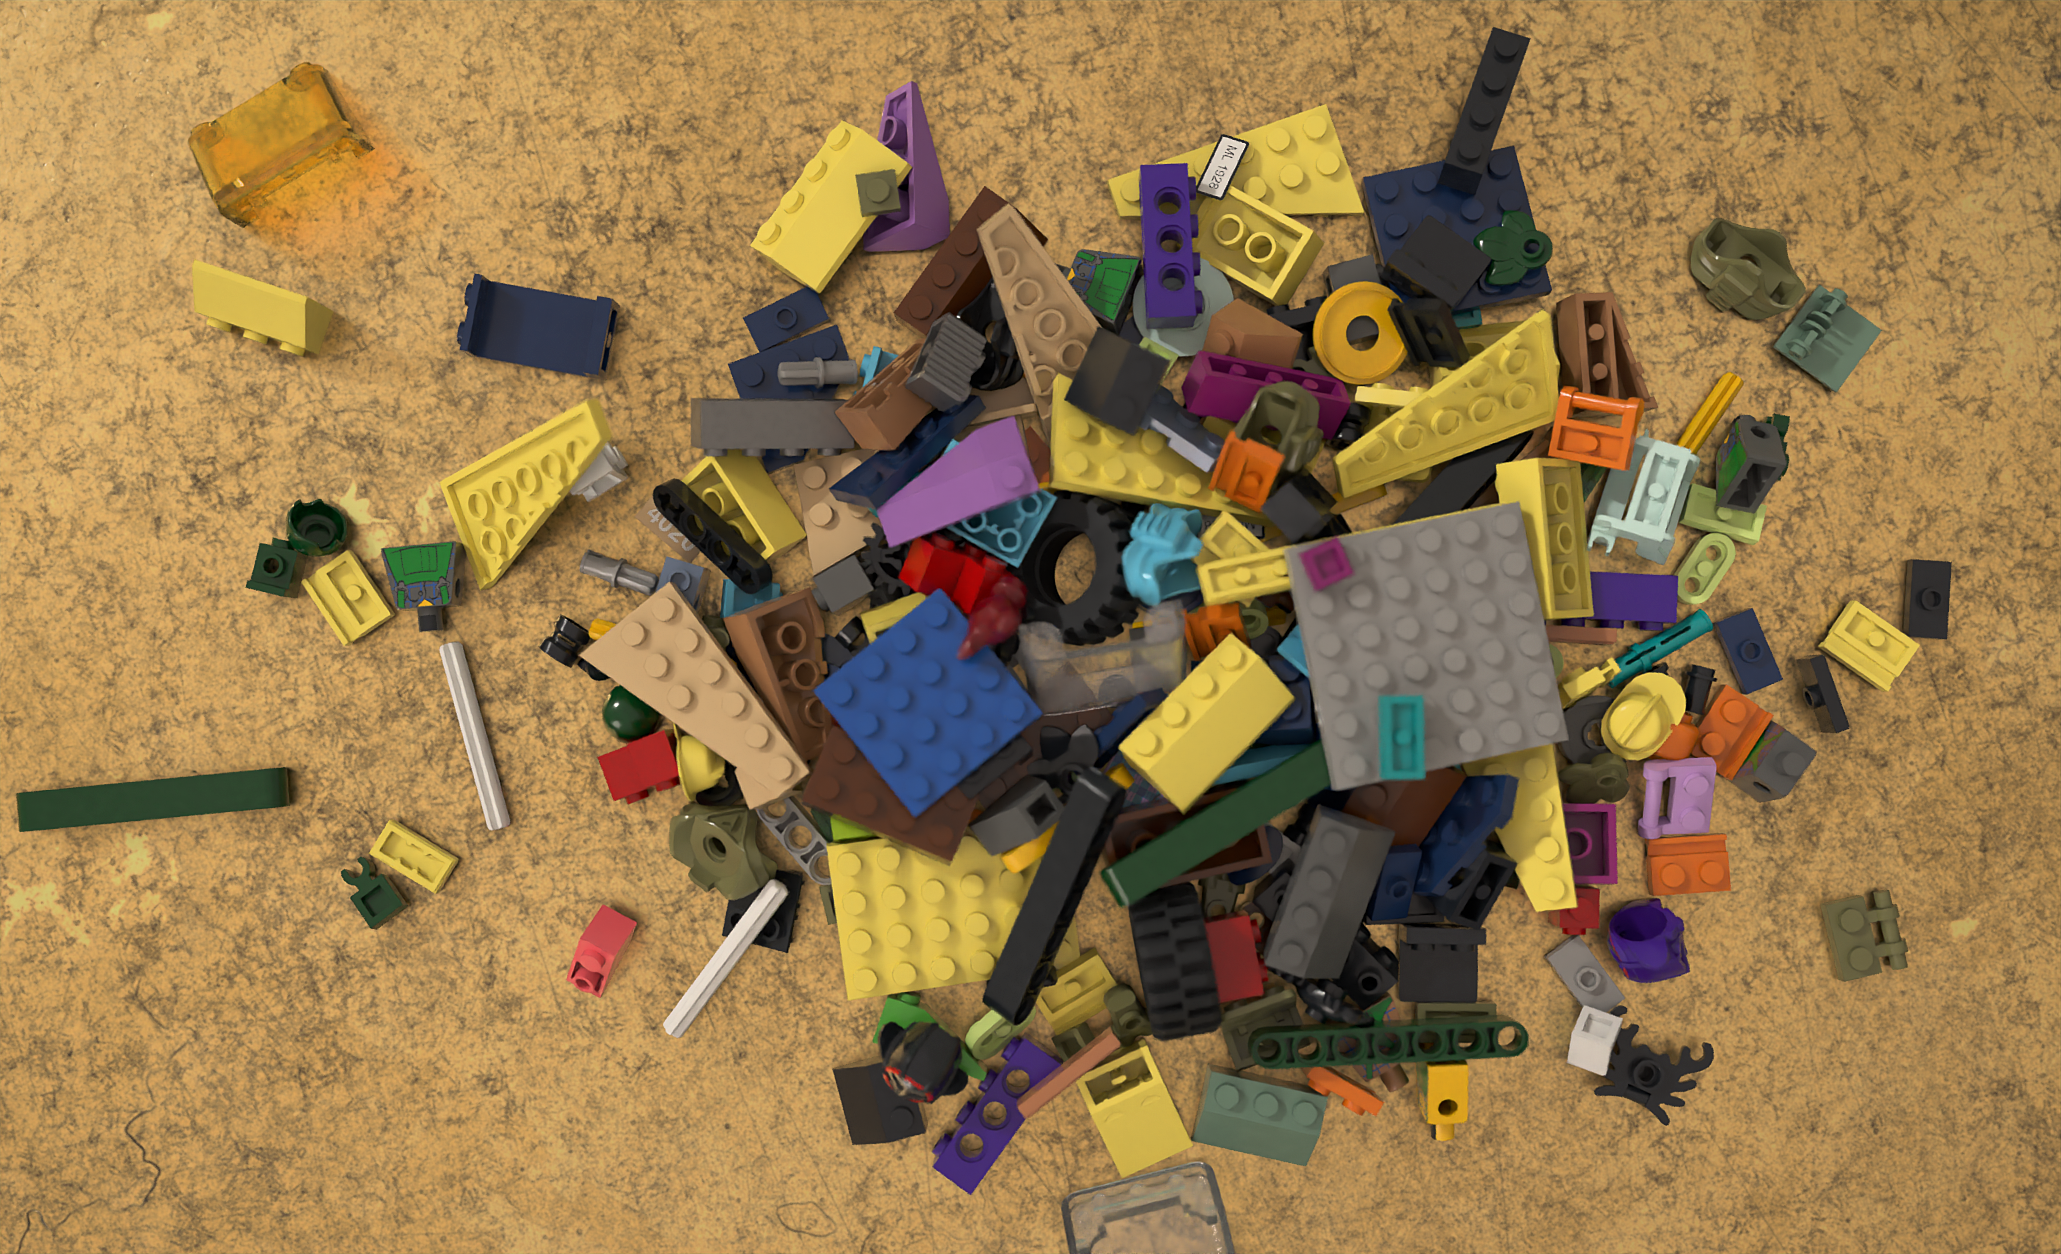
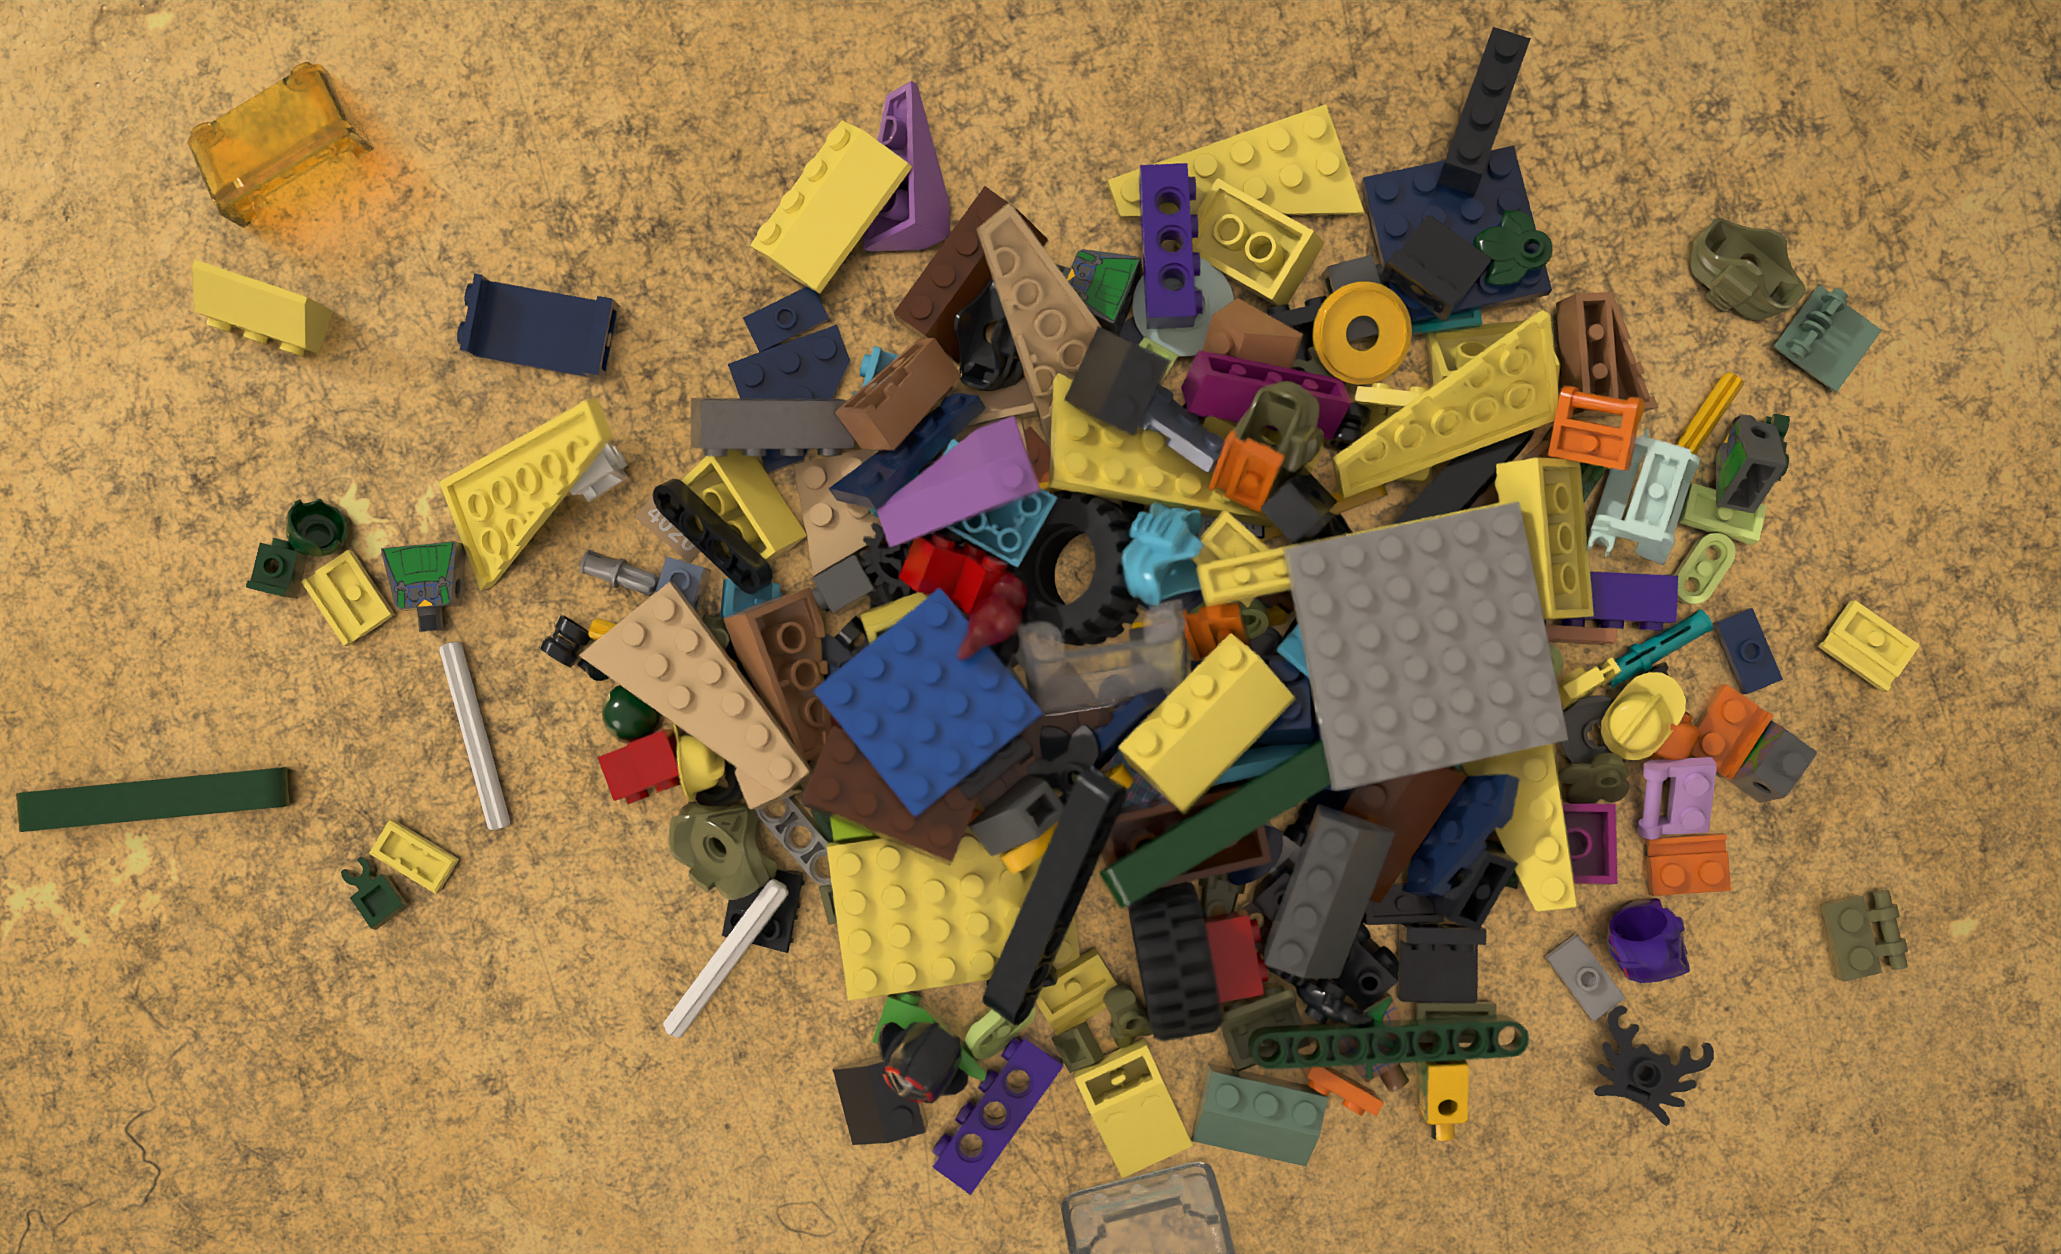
(600, 951): coral slope -> none
(817, 372): light grey axle -> none
(878, 193): olive plate -> none
(947, 362): flat silver brick -> none
(1068, 1073): nougat tile -> none
(1222, 167): white sticker -> none
(1326, 564): magenta tile -> none
(1395, 884): dark blue plate -> none
(1401, 737): teal plate -> none
(1429, 332): black plate -> none
(1586, 915): red brick -> none
(1593, 1040): white panel -> none
(1698, 688): black pin -> none
(1822, 694): black plate -> none
(1927, 599): black plate -> none

